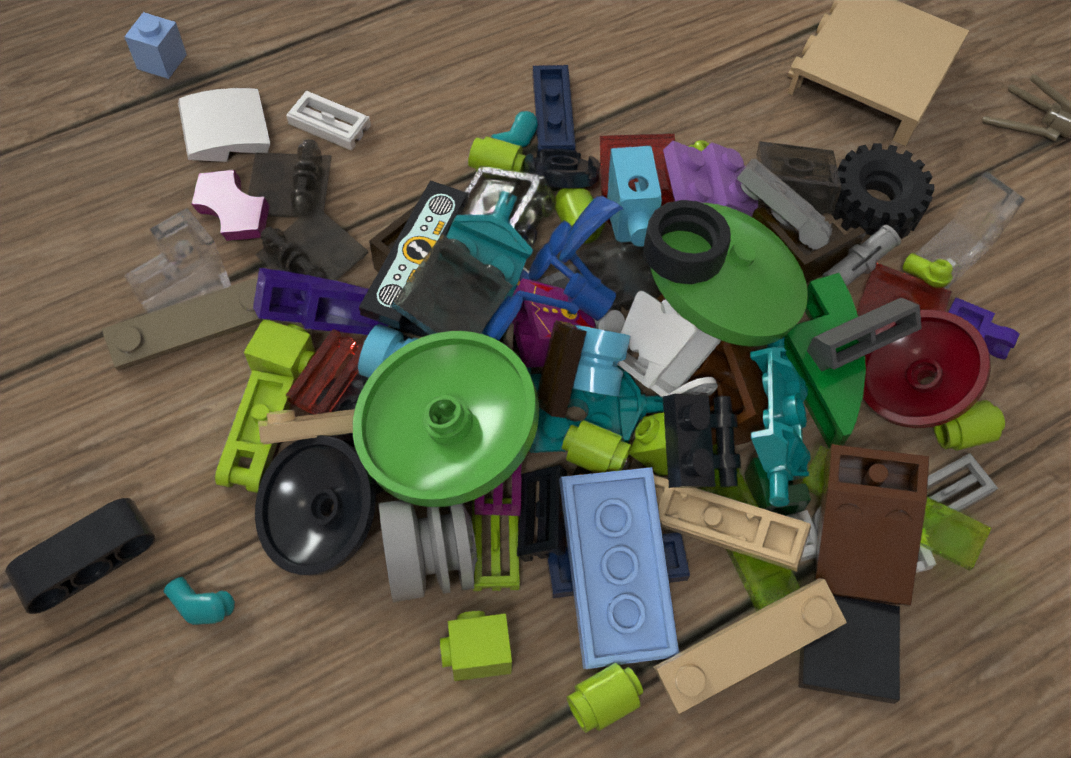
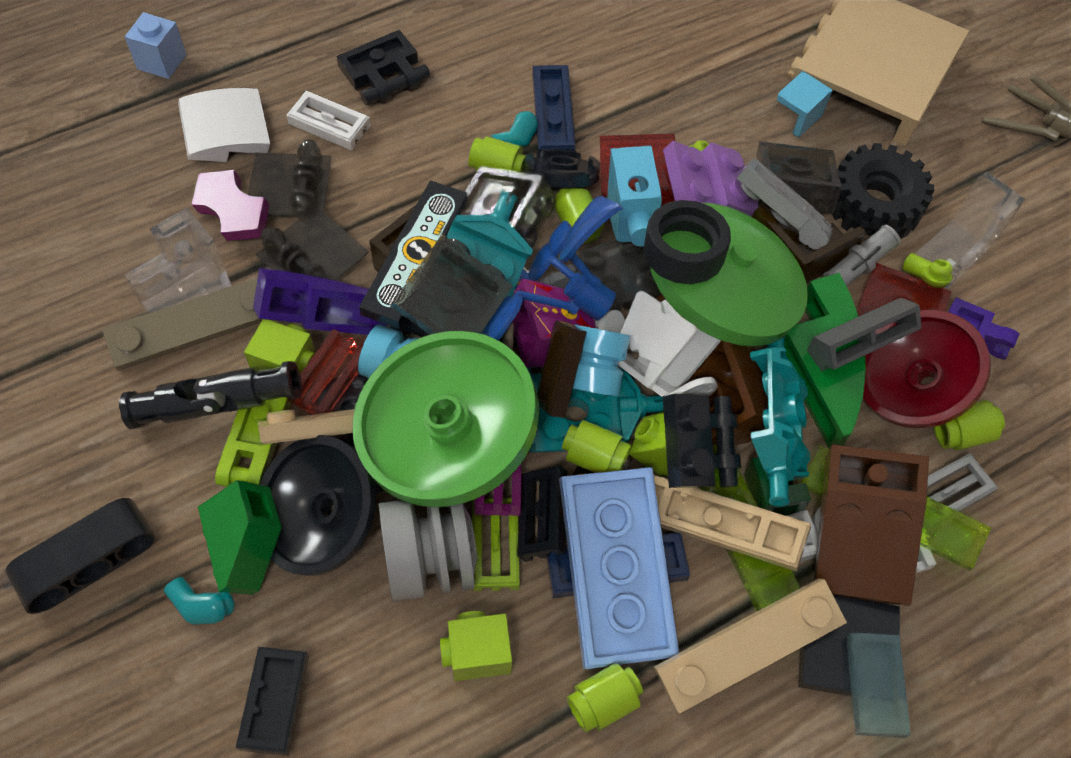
(210, 395): none -> black piece
(240, 535): none -> green slope
(272, 701): none -> black plate
(379, 59): none -> black plate
(806, 98): none -> medium azure panel
(878, 685): none -> clear light blue tile

